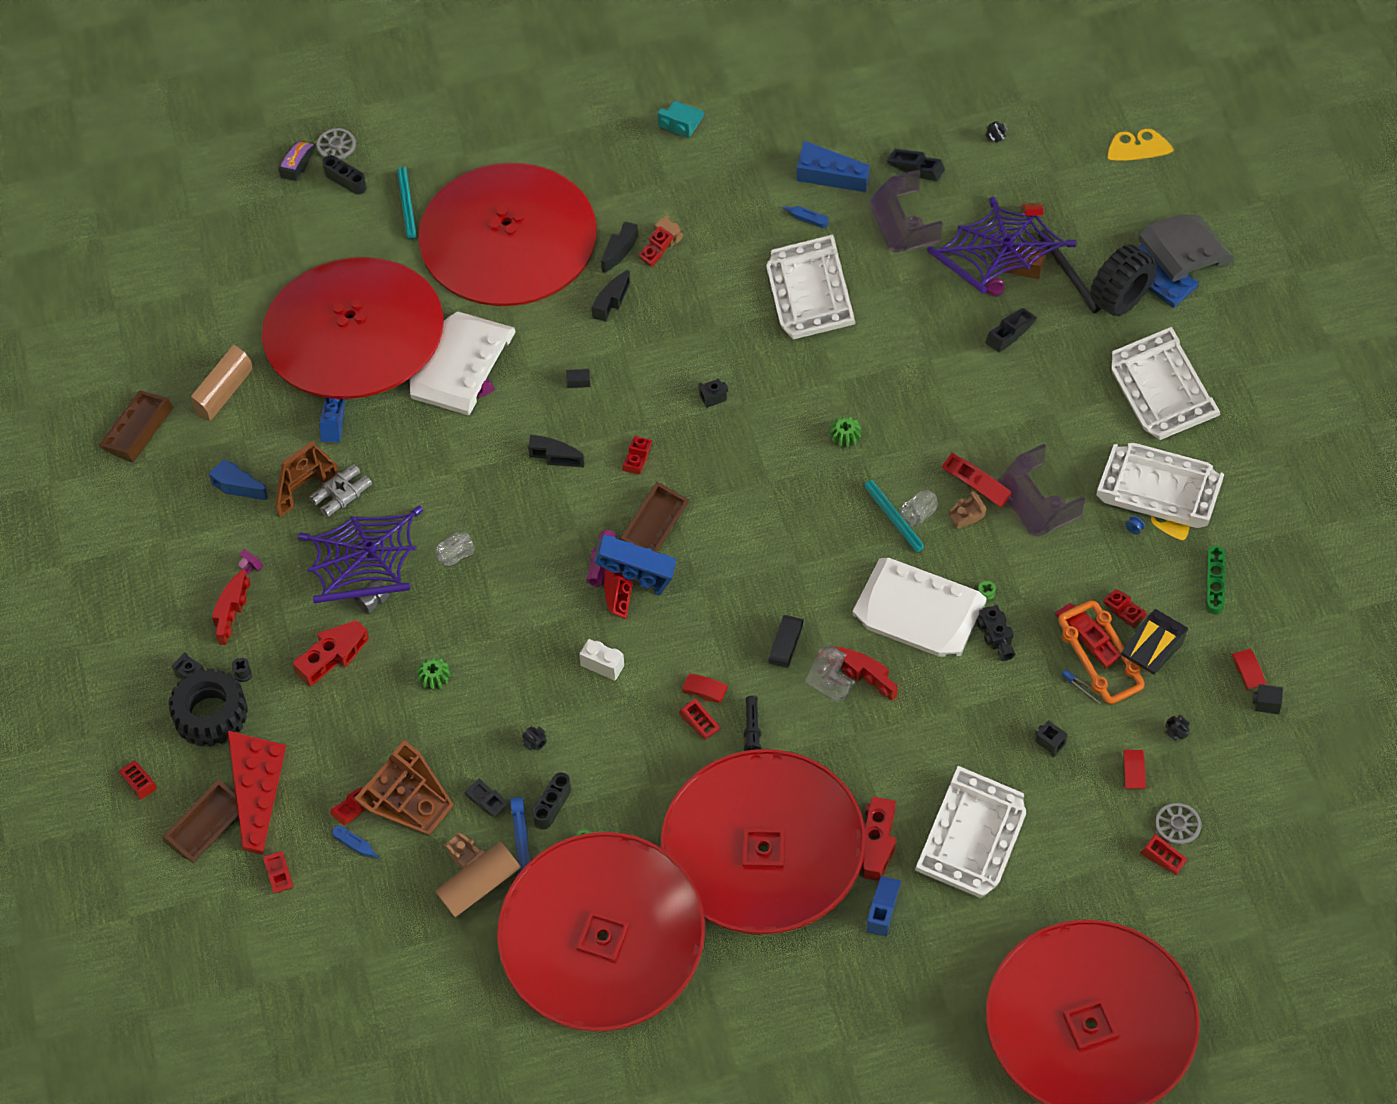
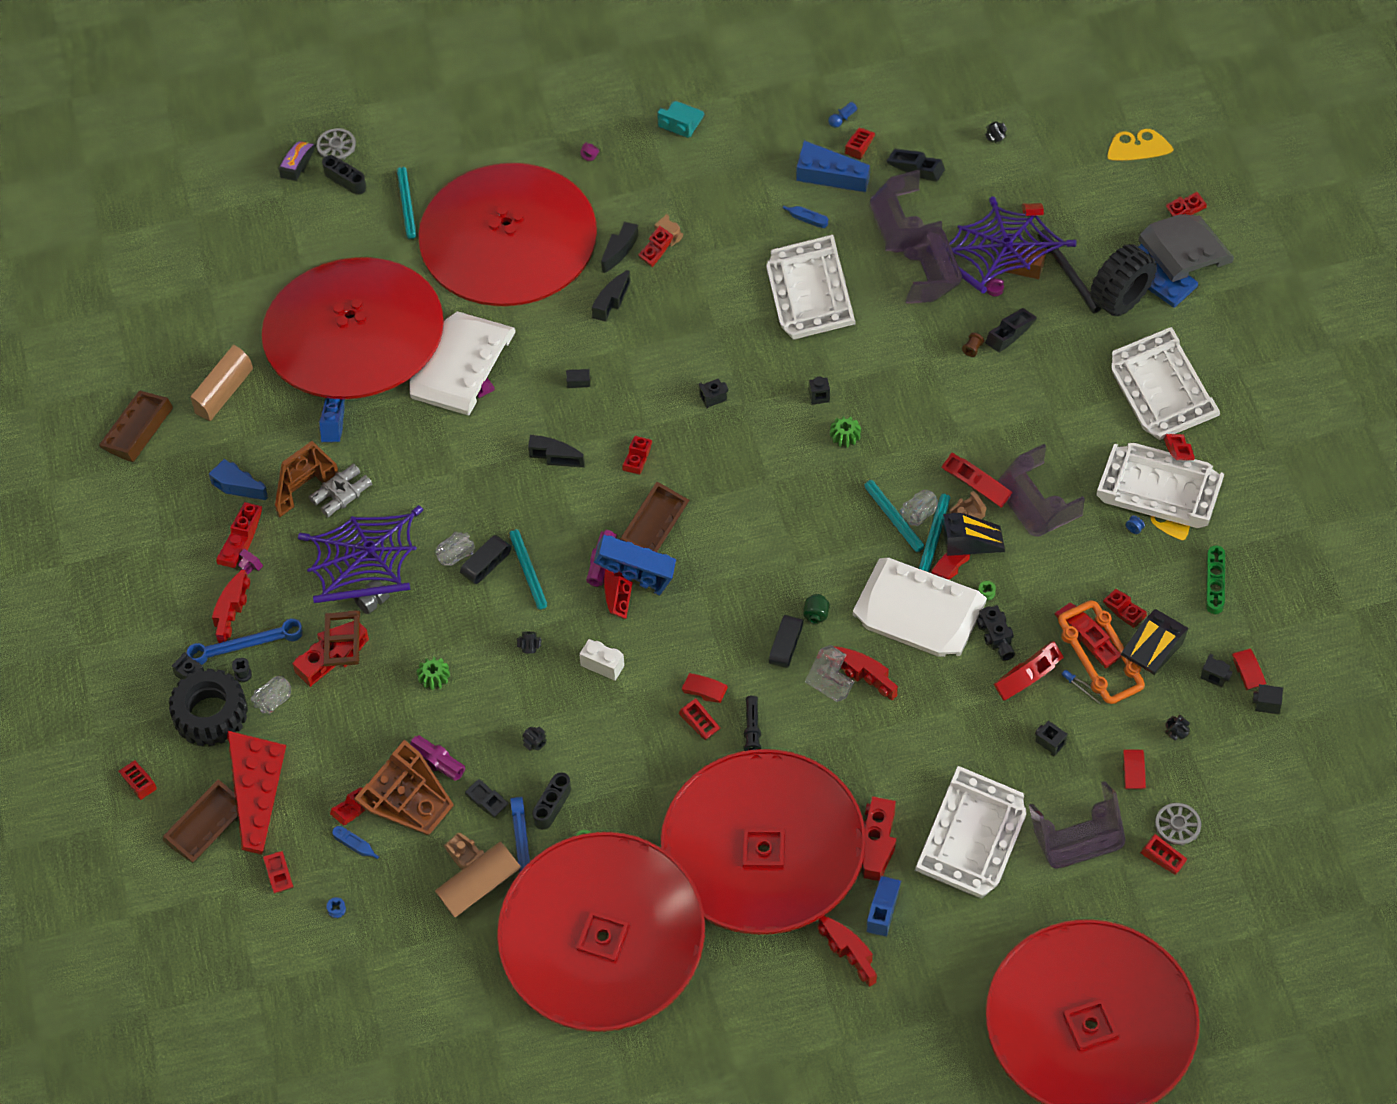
(241, 535): none -> red slope
(247, 641): none -> blue piece
(271, 694): none -> clear piece
(336, 913): none -> blue bush
(341, 638): none -> reddish brown window
(438, 758): none -> magenta piece
(485, 559): none -> black beam
(528, 569): none -> teal axle
(529, 642): none -> black gear
(591, 149): none -> magenta tile
(816, 608): none -> dark green head
(819, 385): none -> black brick
(836, 119): none -> blue axle
(847, 943): none -> red slope
(858, 152): none -> red slope
(934, 533): none -> teal axle
(937, 259): none -> windscreen
(948, 565): none -> red slope
(971, 535): none -> black slope
(974, 342): none -> reddish brown bush
(1029, 671): none -> red slope
(1083, 840): none -> windscreen
(1178, 448): none -> red slope
(1186, 206): none -> red slope
(1216, 671): none -> black brick

